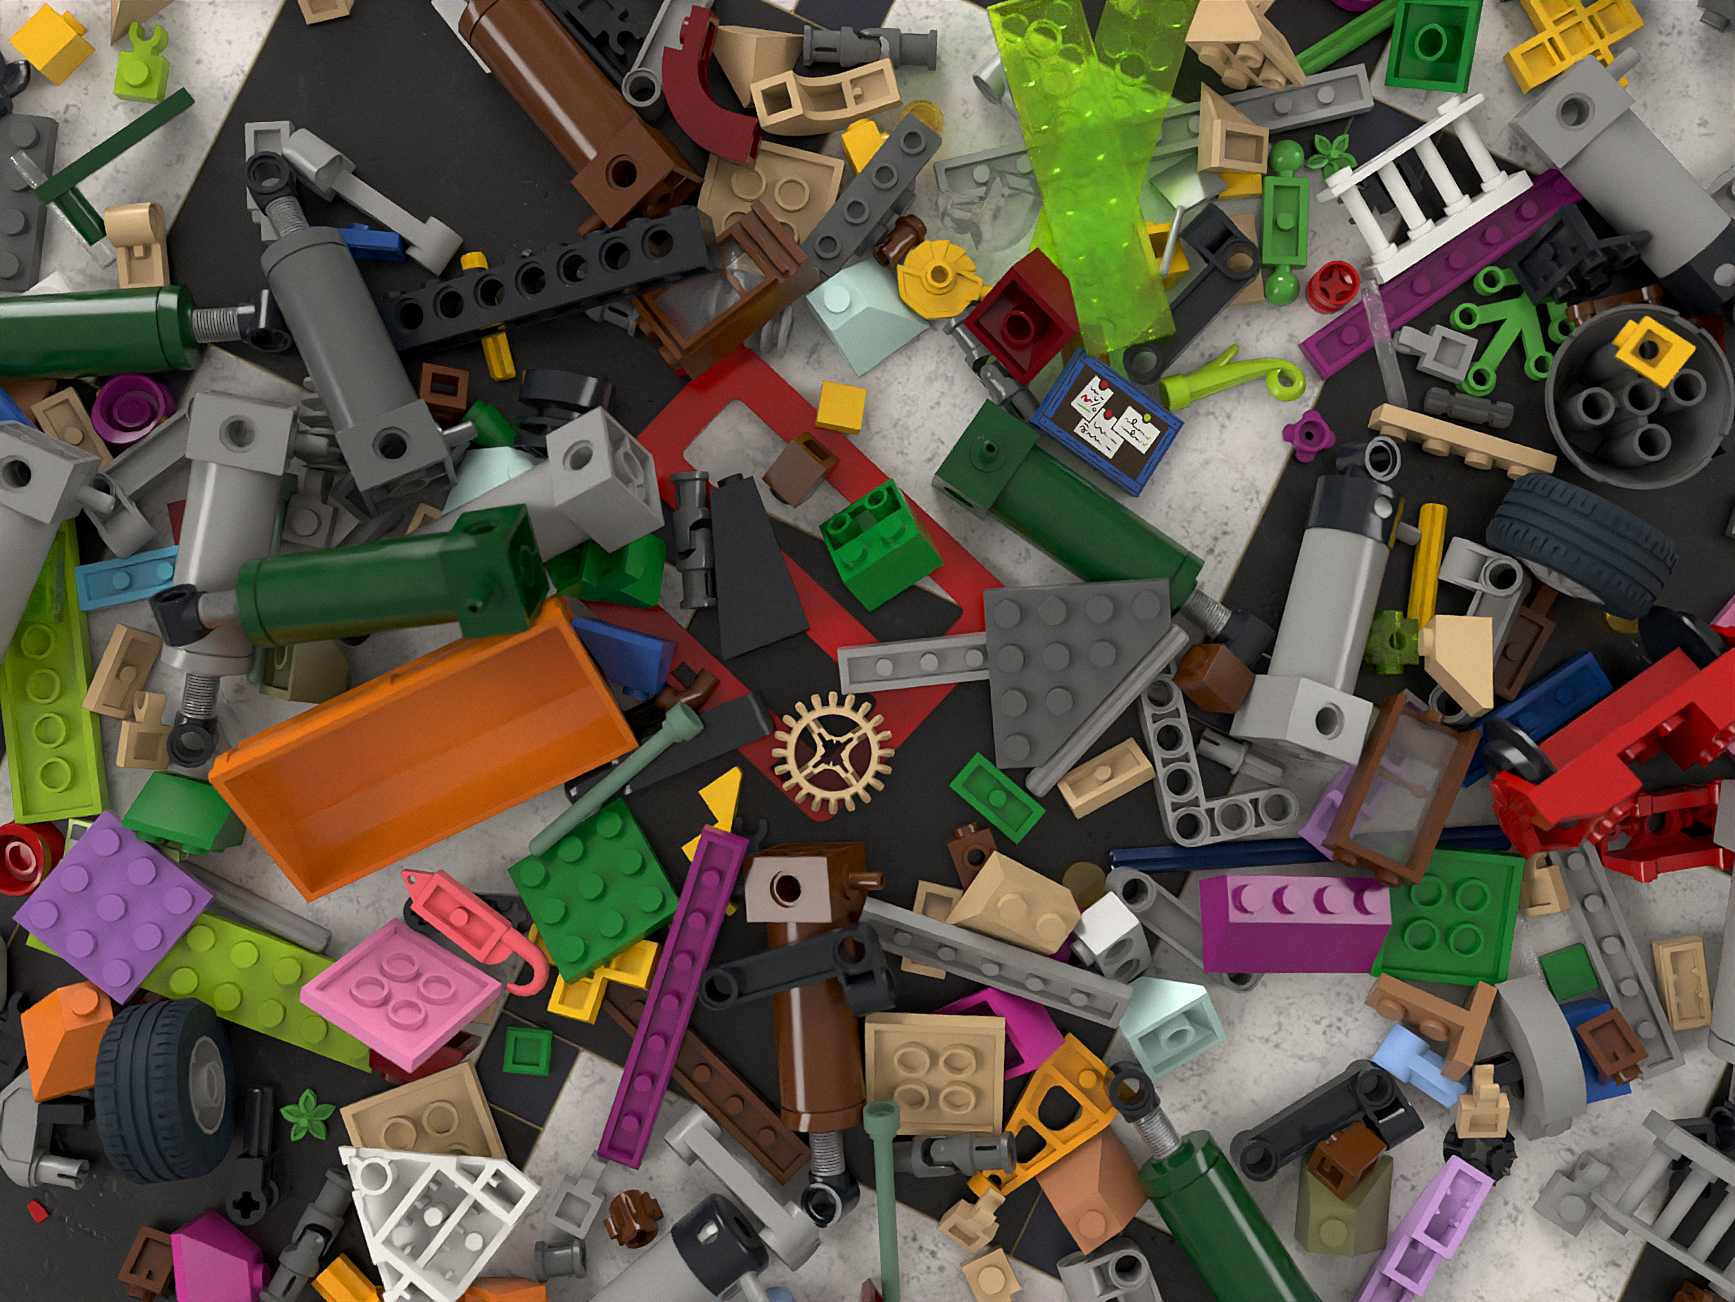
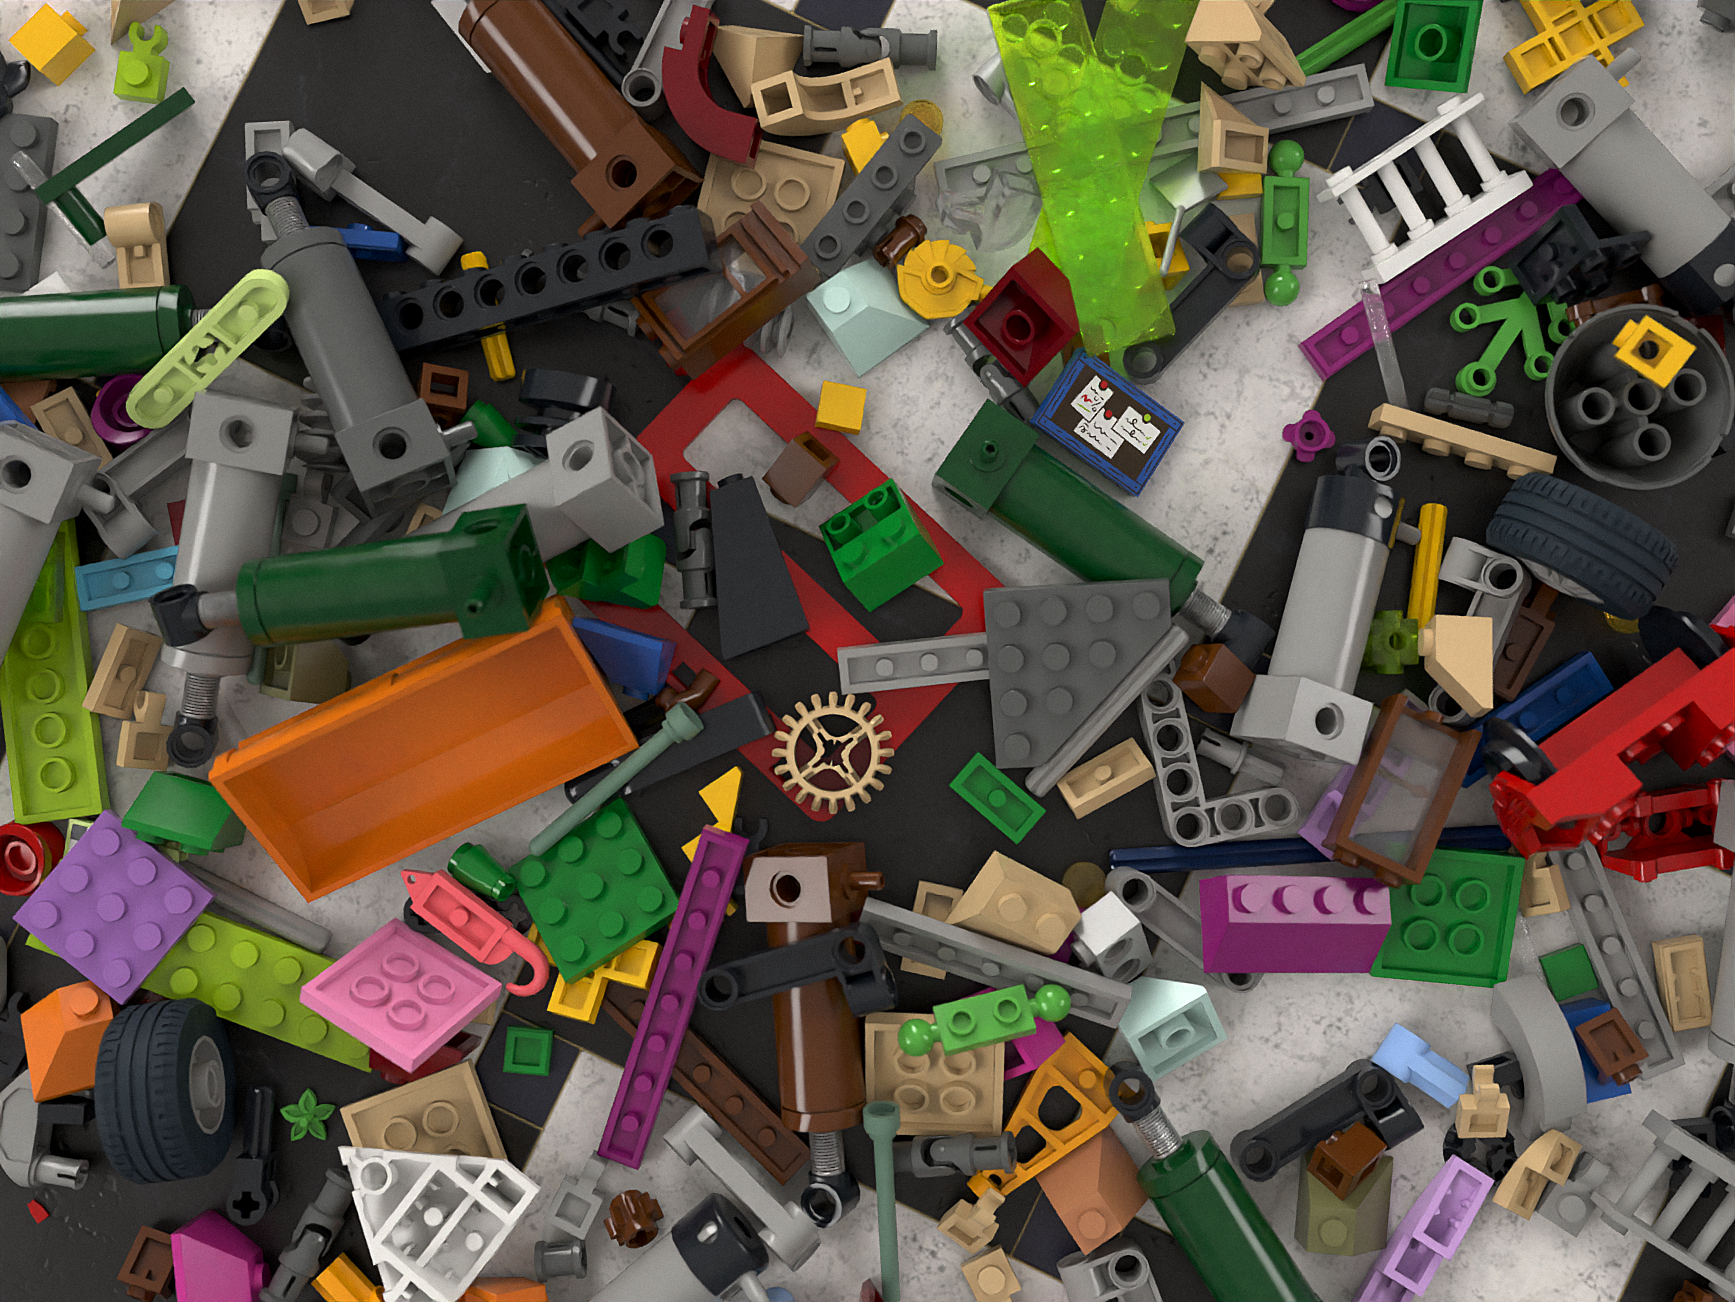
(236, 323): none -> yellowish green piece
(481, 872): none -> green cone
(970, 851): reddish brown brick -> none
(984, 1020): none -> bright green plate
(1218, 375): lime plant -> none
(1330, 156): bright green plant -> none
(1339, 281): red wheel -> none
(1437, 1018): medium nougat bracket -> none
(1440, 352): light grey plate -> none
(1546, 1159): none -> tan slope

